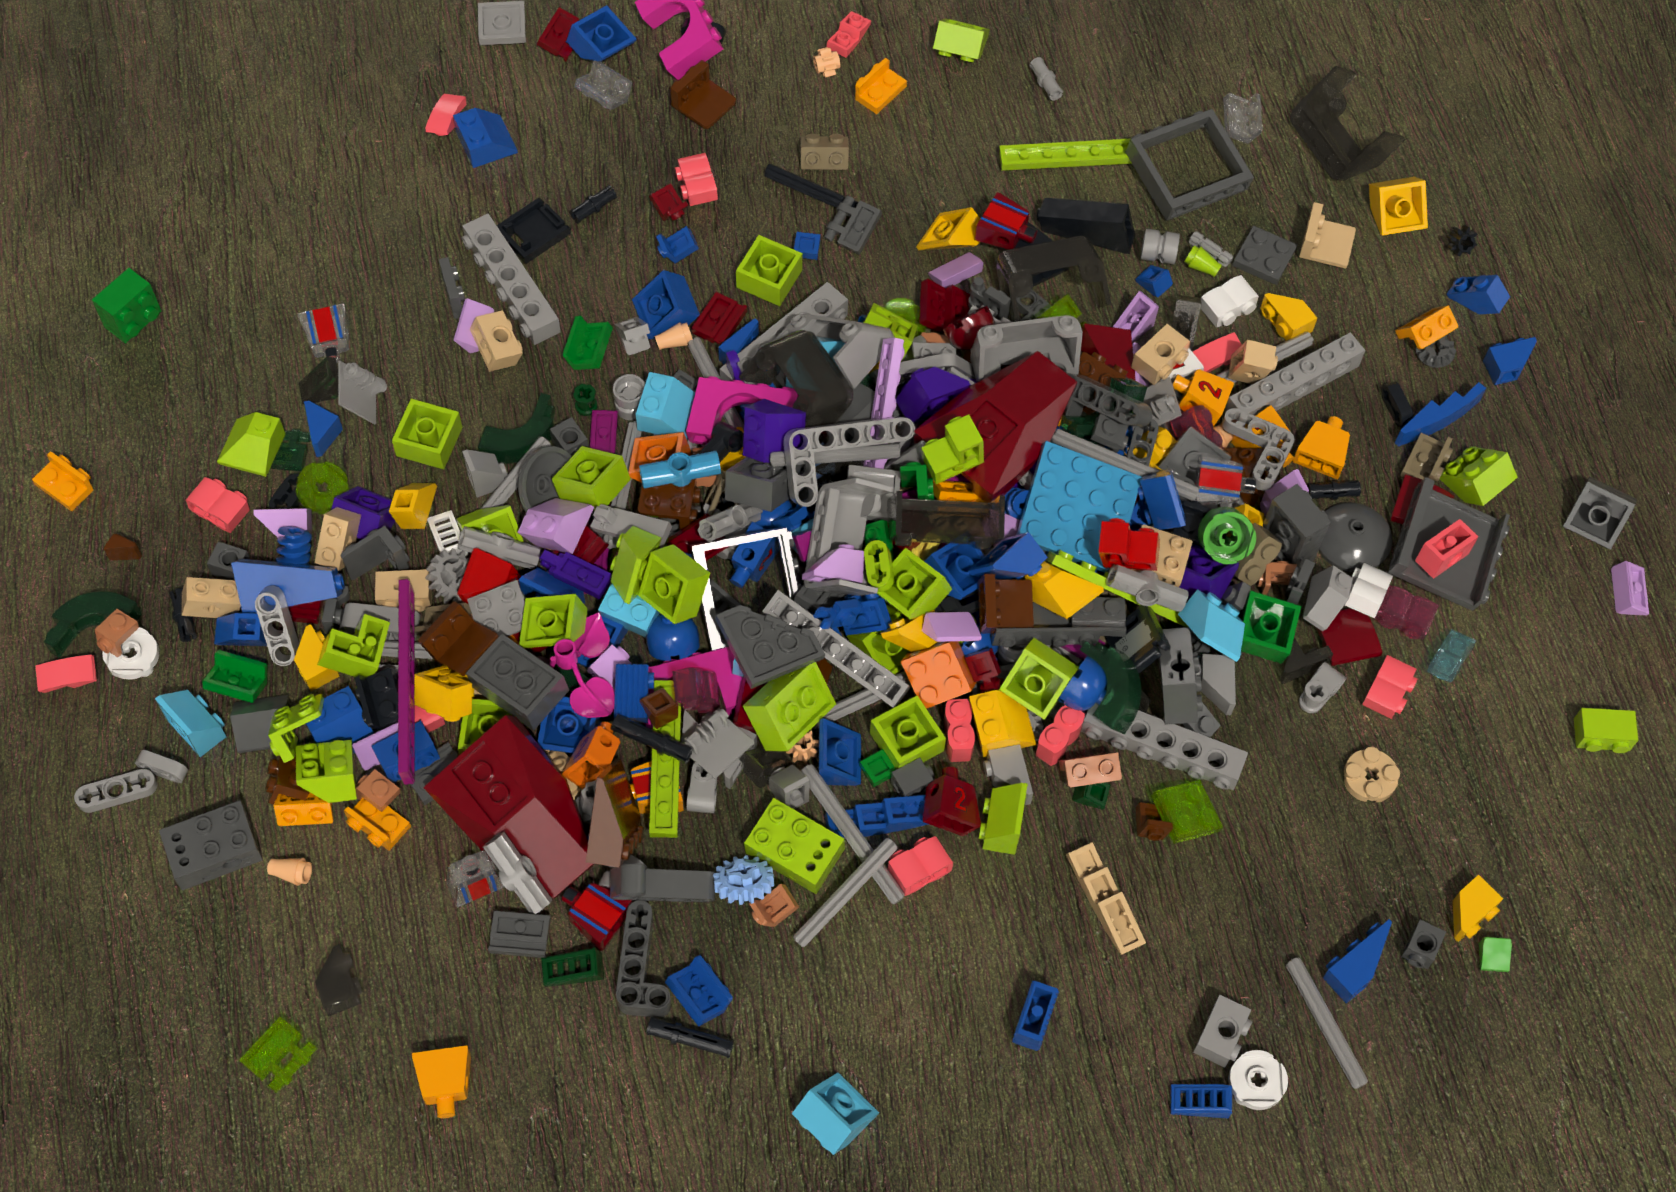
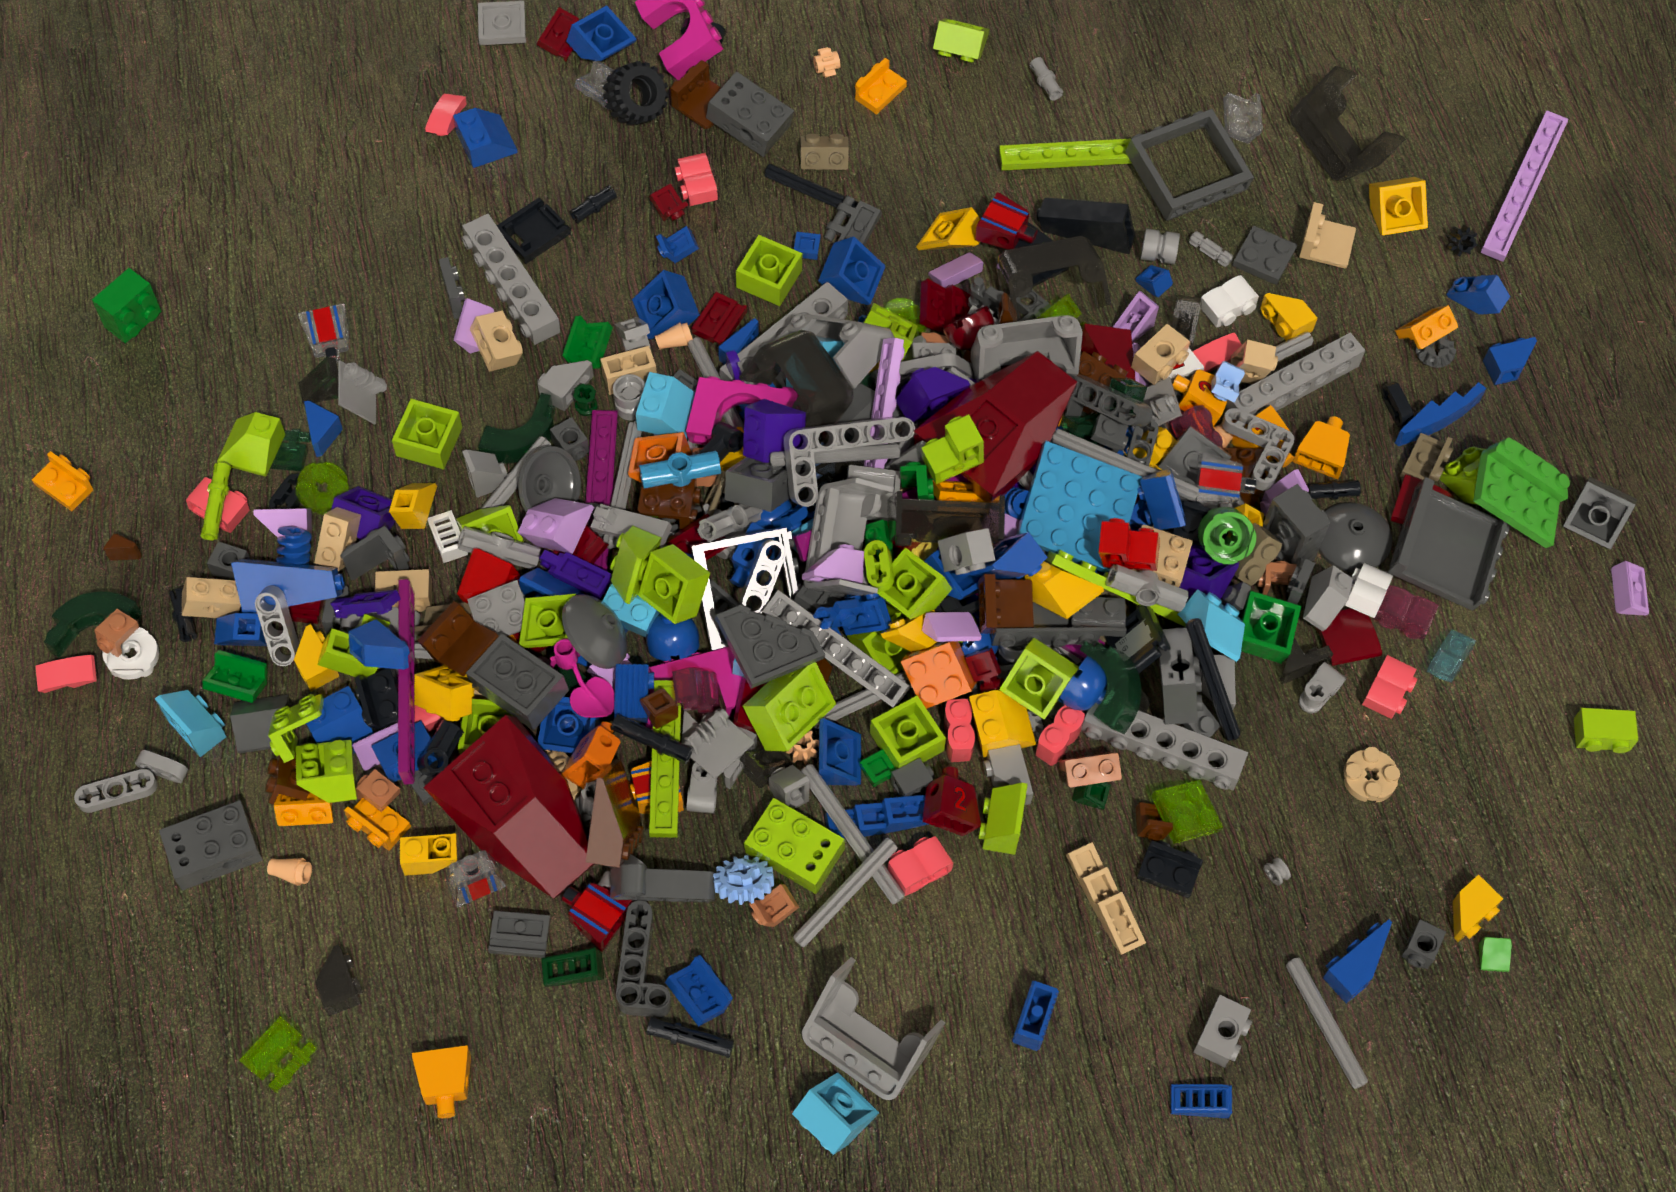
(217, 491): none -> lime pin
(365, 603): none -> dark purple hinge
(378, 646): none -> blue slope
(427, 853): none -> yellow slope
(440, 747): none -> black piece
(447, 577): light grey gear -> none
(517, 873): light grey piece -> none
(562, 381): none -> light grey slope
(591, 477): lime brick -> none
(594, 631): none -> dark grey dish
(635, 362): none -> tan brick
(651, 86): none -> black tyre
(749, 114): none -> dark grey piece
(773, 567): none -> beam
(849, 34): coral slope -> none
(852, 270): none -> blue slope
(859, 1045): none -> light grey windscreen
(966, 551): none -> light grey brick
(1006, 310): none -> reddish brown slope
(1170, 868): none -> black bracket
(1202, 261): lime cone -> none
(1213, 679): none -> black axle
(1226, 382): none -> light blue bracket
(1248, 1093): white plate -> none
(1277, 871): none -> light grey bush
(1446, 548): coral brick -> none
(1521, 489): none -> bright green plate
(1524, 186): none -> lavender plate

